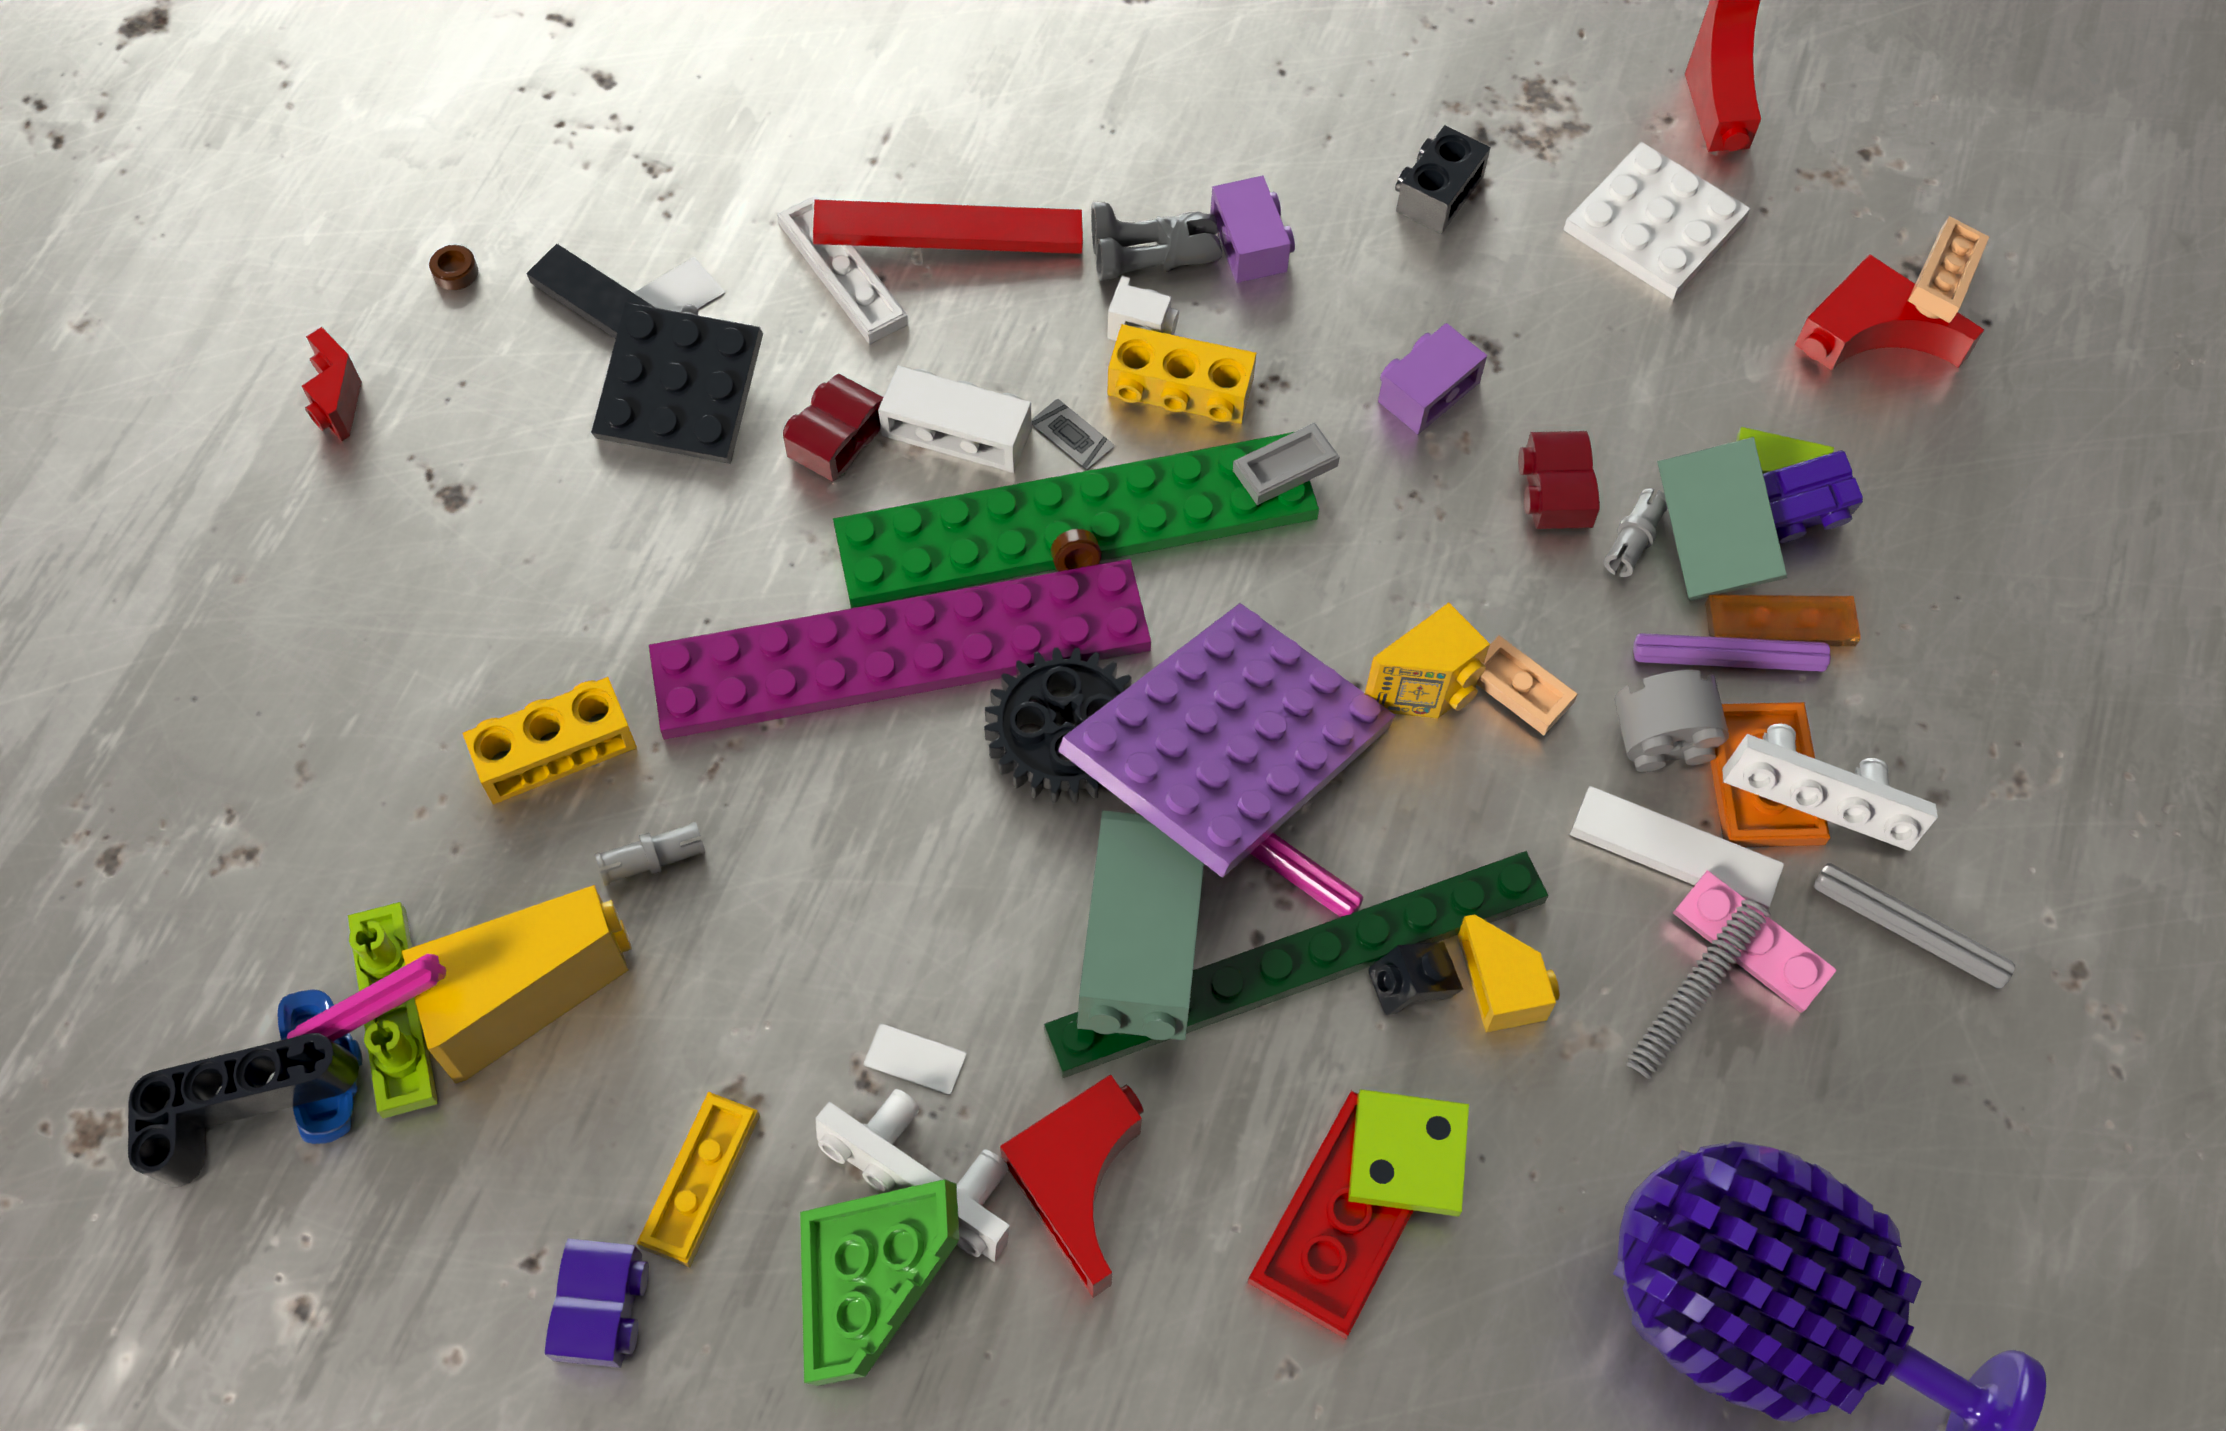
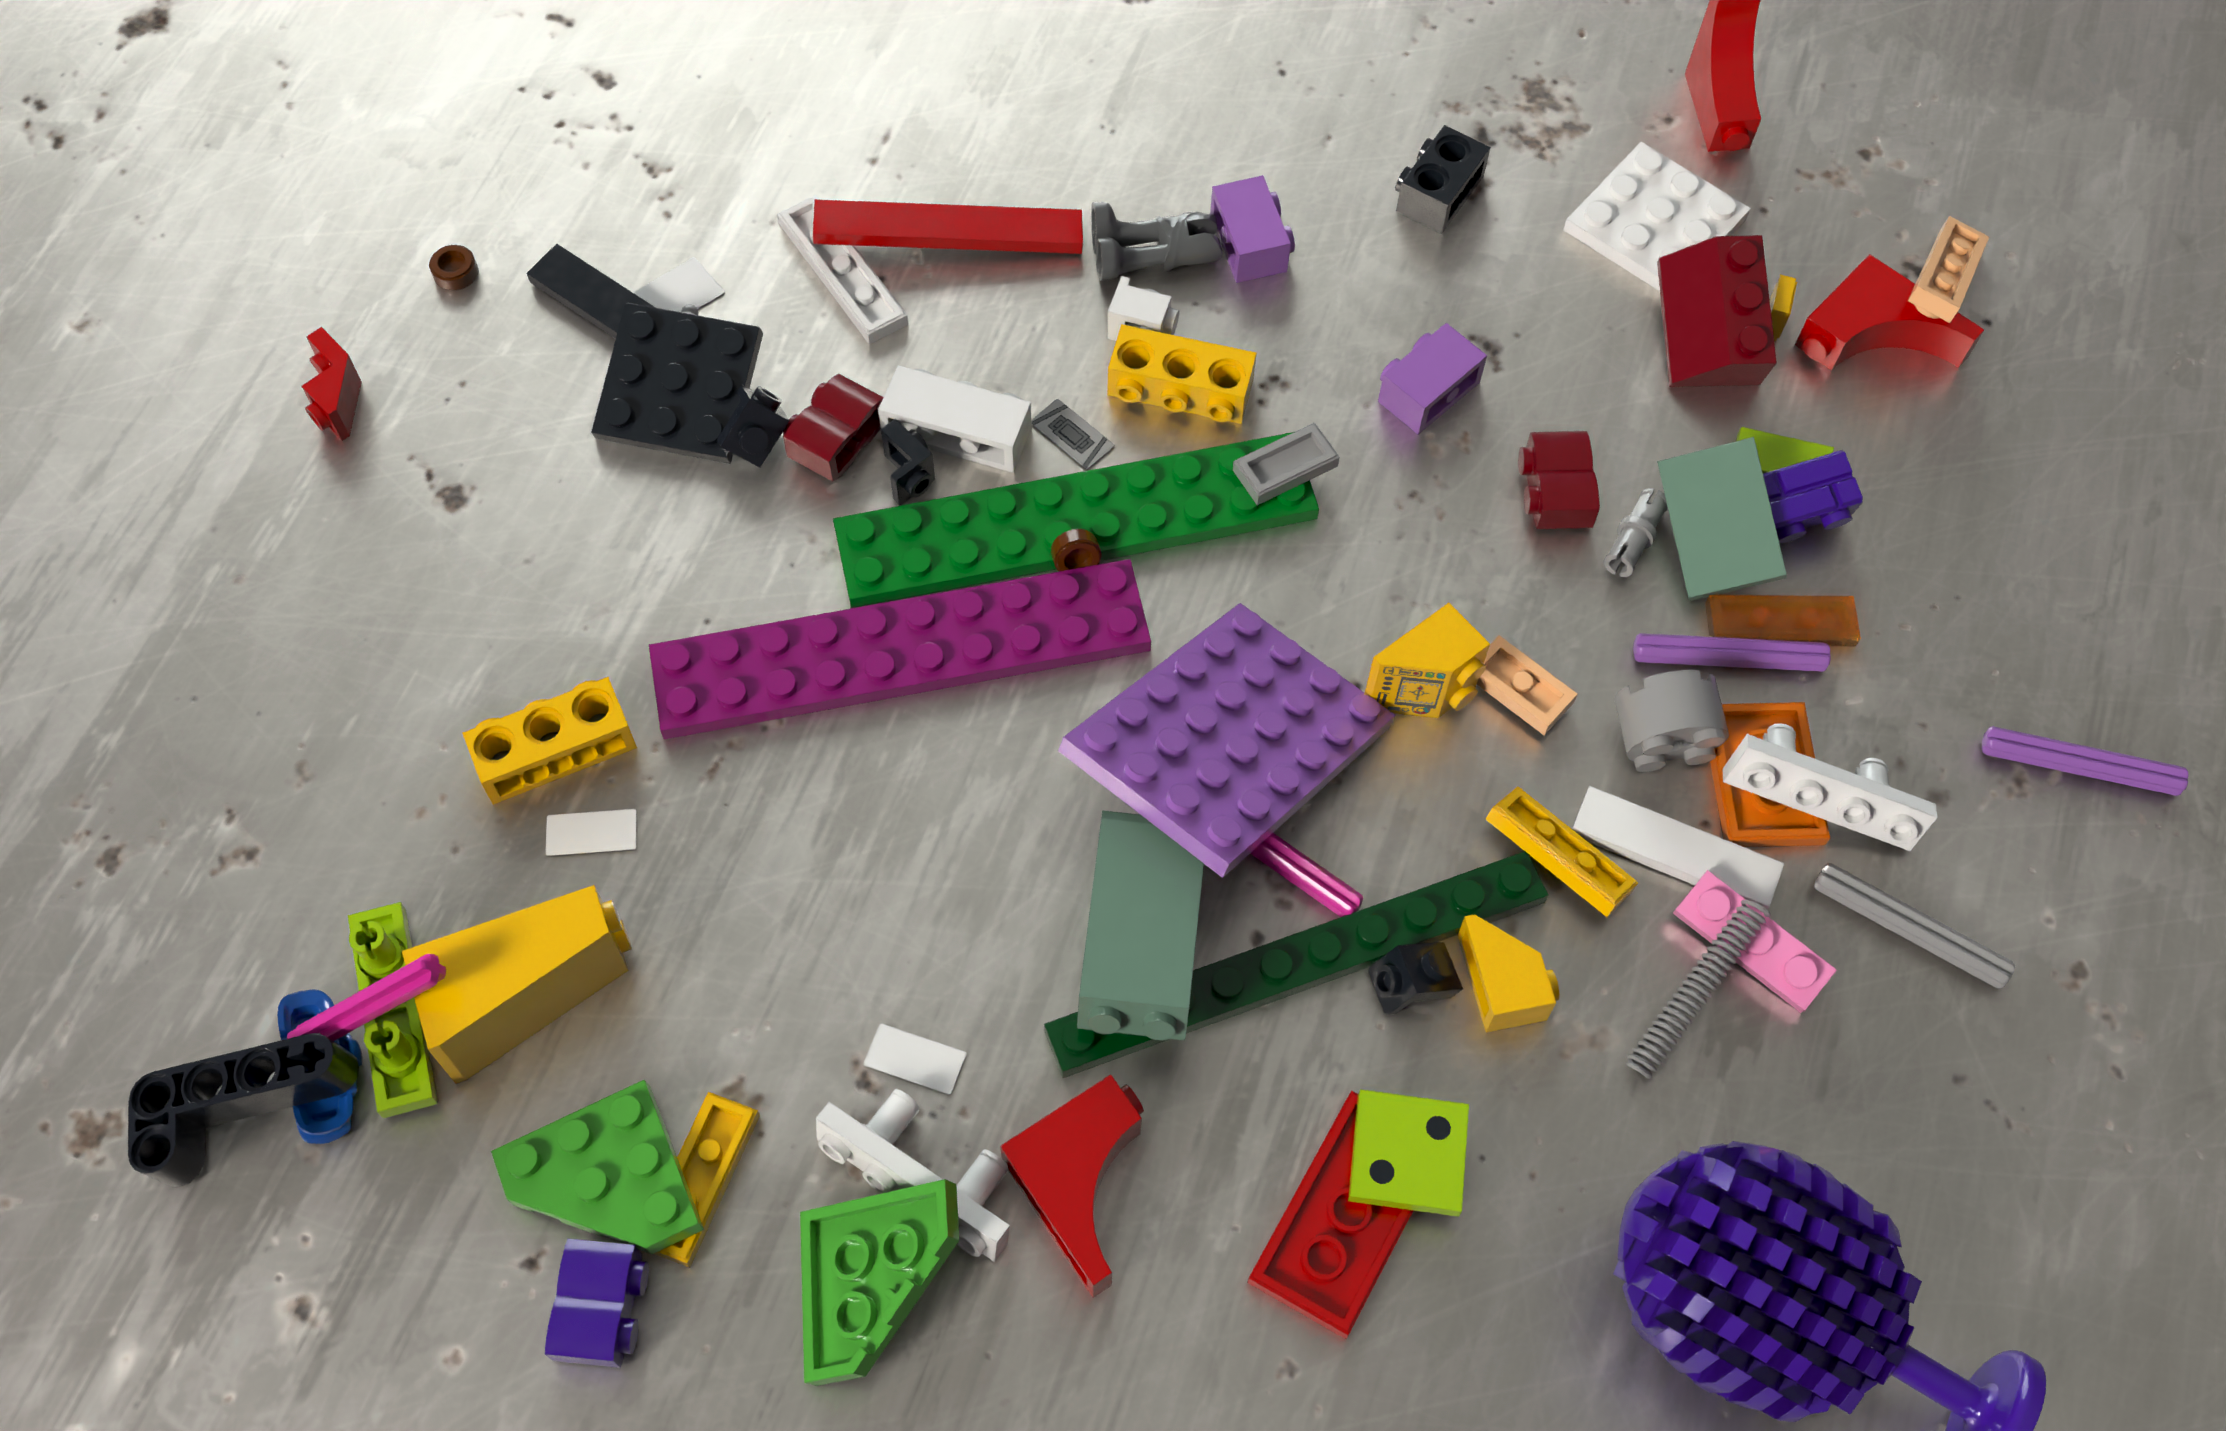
(591, 832): none -> white sticker
(604, 1172): none -> bright green plate
(650, 853): light grey pin -> none
(754, 425): none -> black bracket
(911, 457): none -> black bracket
(1036, 754): black gear -> none
(1562, 851): none -> yellow tile
(1717, 313): none -> dark red slope
(1781, 303): none -> yellow tile
(2085, 761): none -> medium lavender axle

